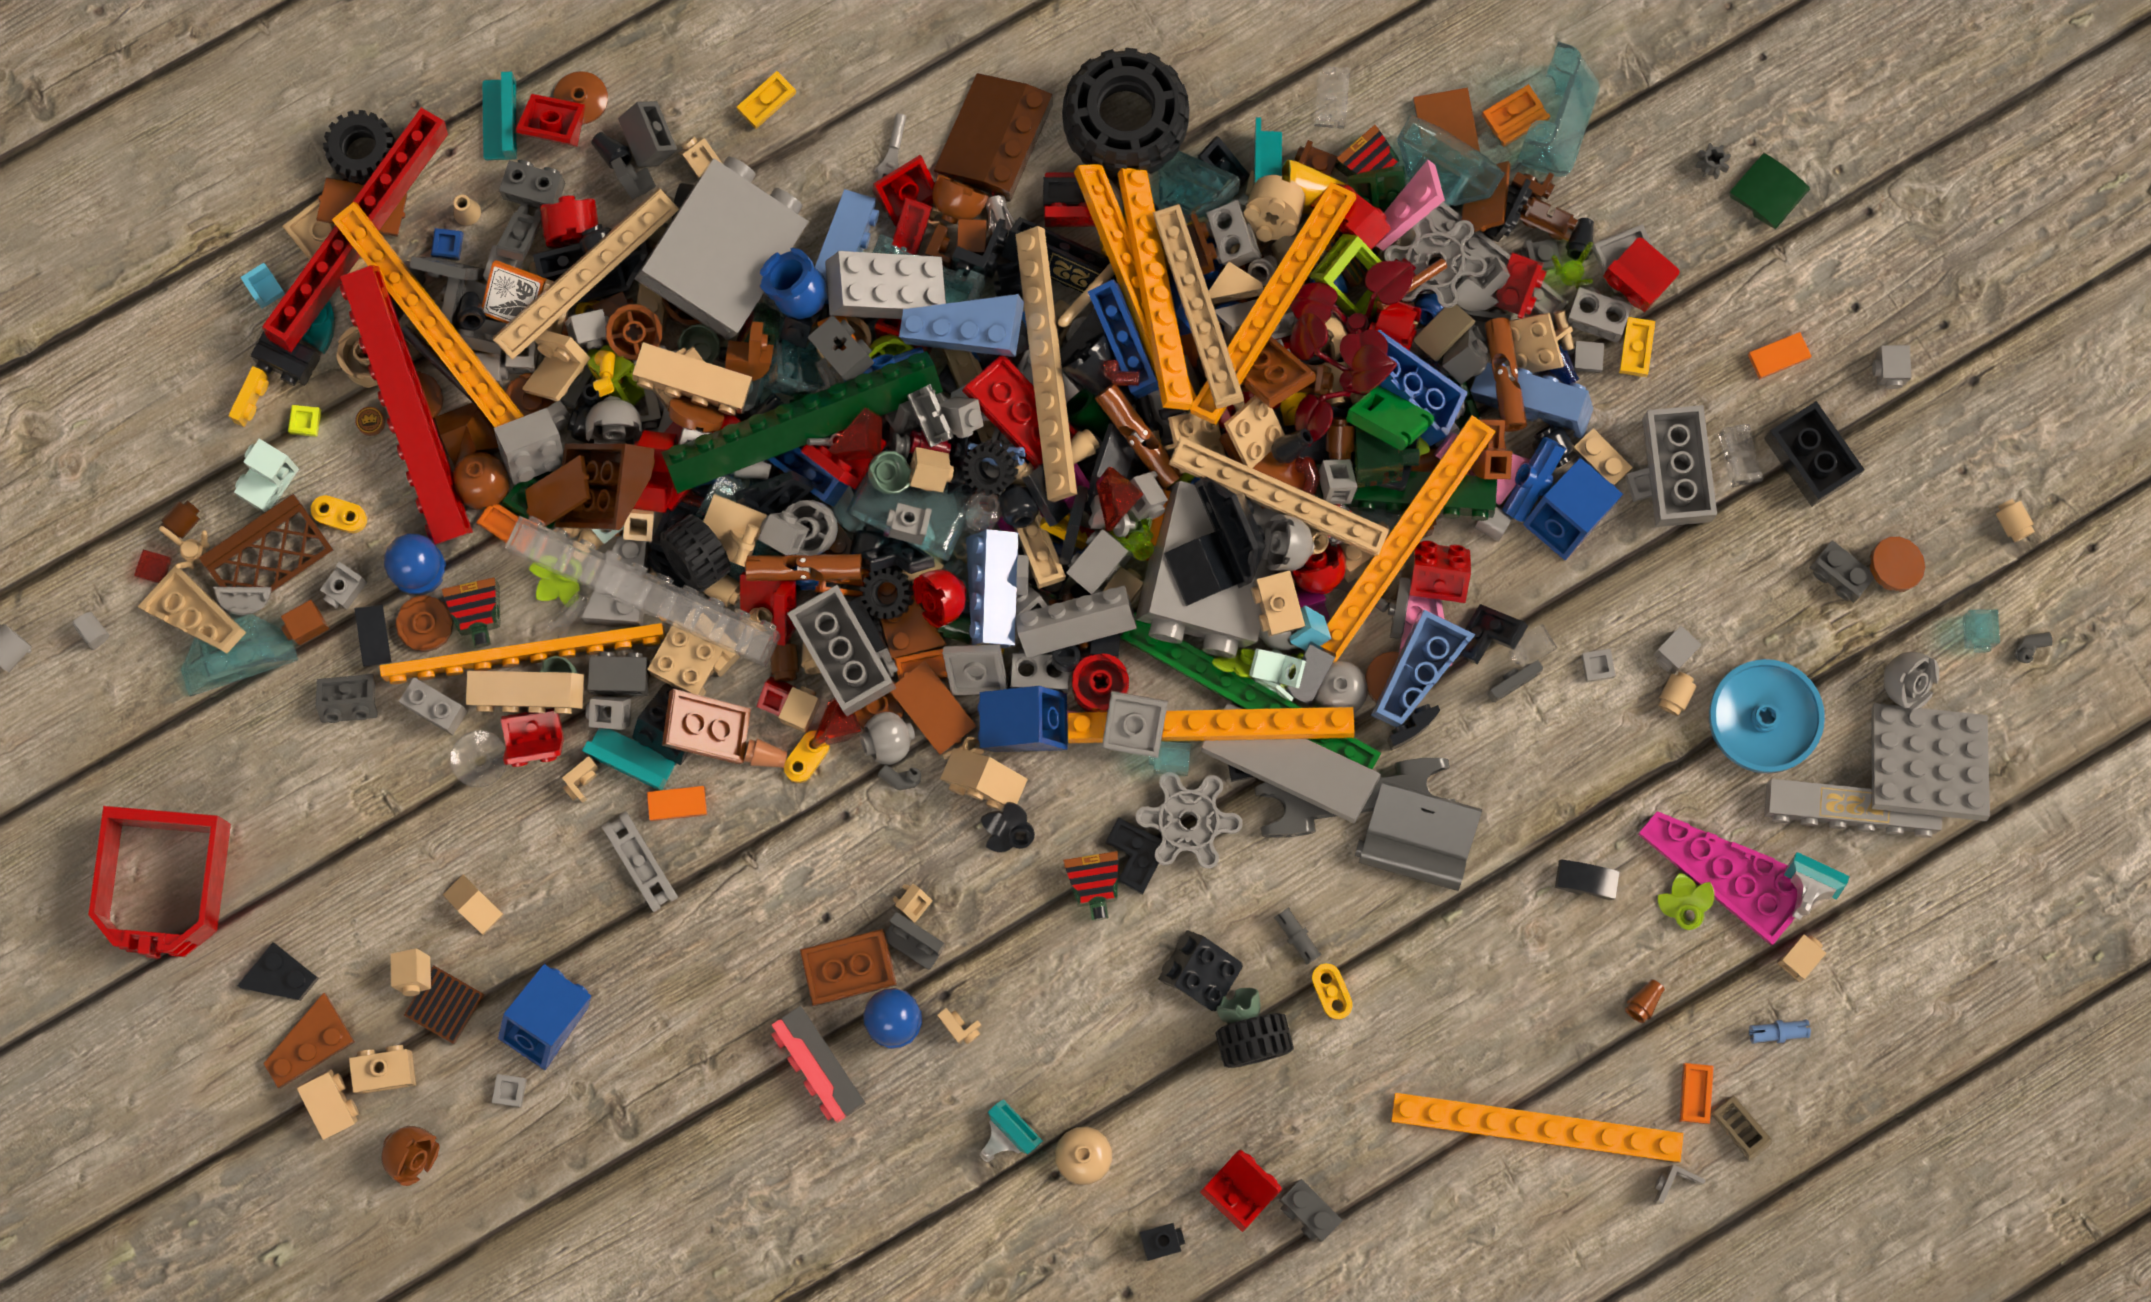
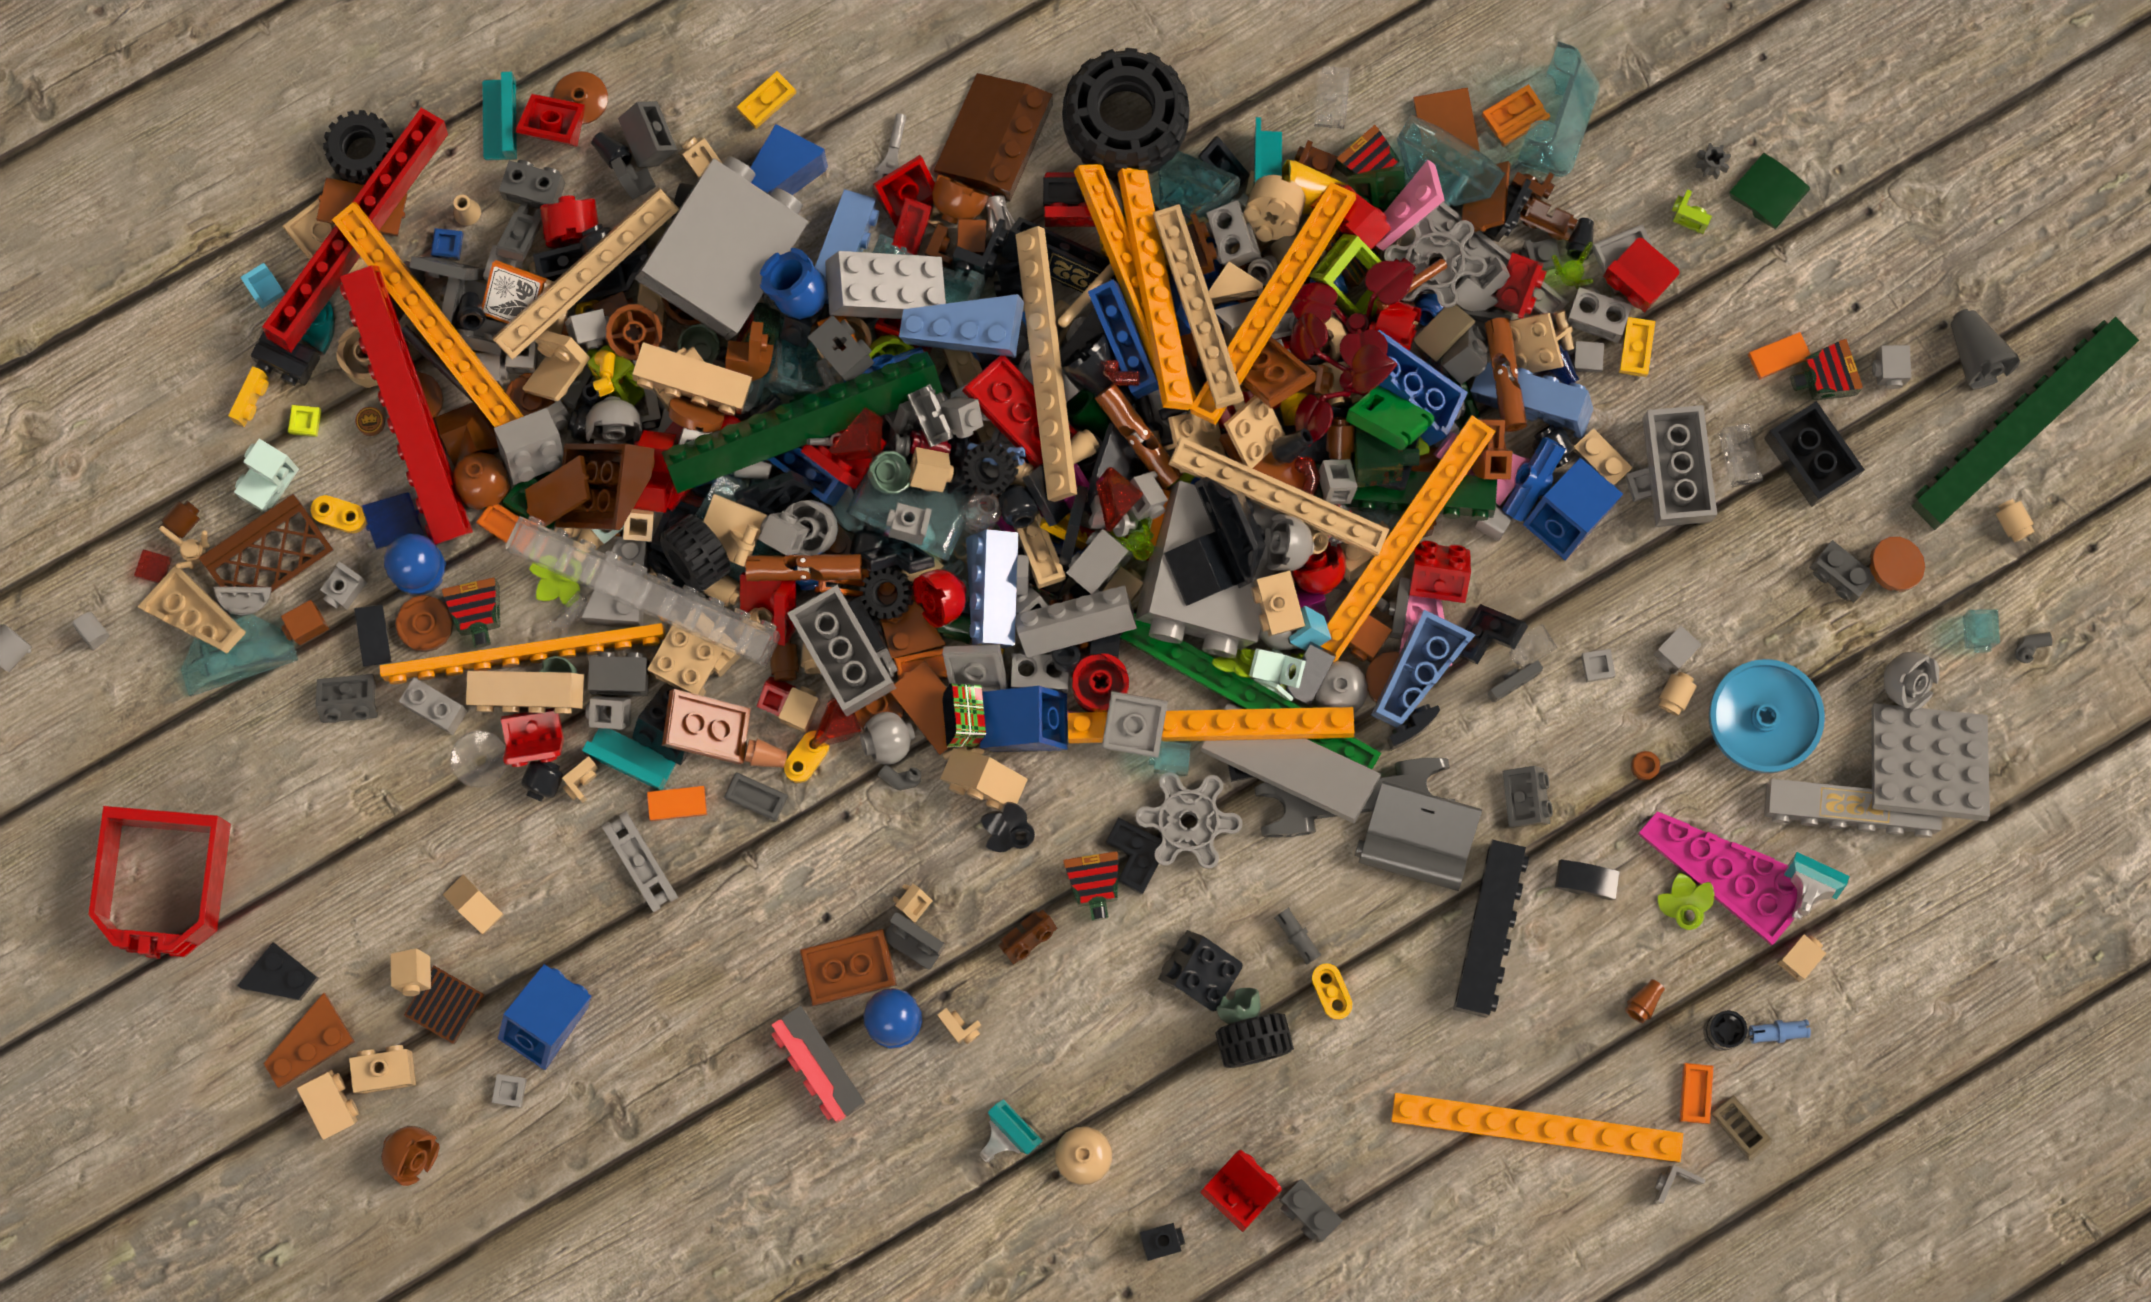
(391, 519): none -> clear blue piece
(542, 779): none -> black head
(756, 796): none -> dark grey tile
(787, 162): none -> blue slope
(963, 715): none -> piece
(1038, 929): none -> reddish brown hinge
(1369, 639): none -> dark orange brick
(1490, 928): none -> black brick
(1527, 796): none -> dark grey bracket
(1645, 765): none -> dark orange tile
(1690, 217): none -> lime bracket
(1725, 1030): none -> black wheel
(1829, 373): none -> torso
(1981, 350): none -> dark grey cone
(2021, 426): none -> dark green brick

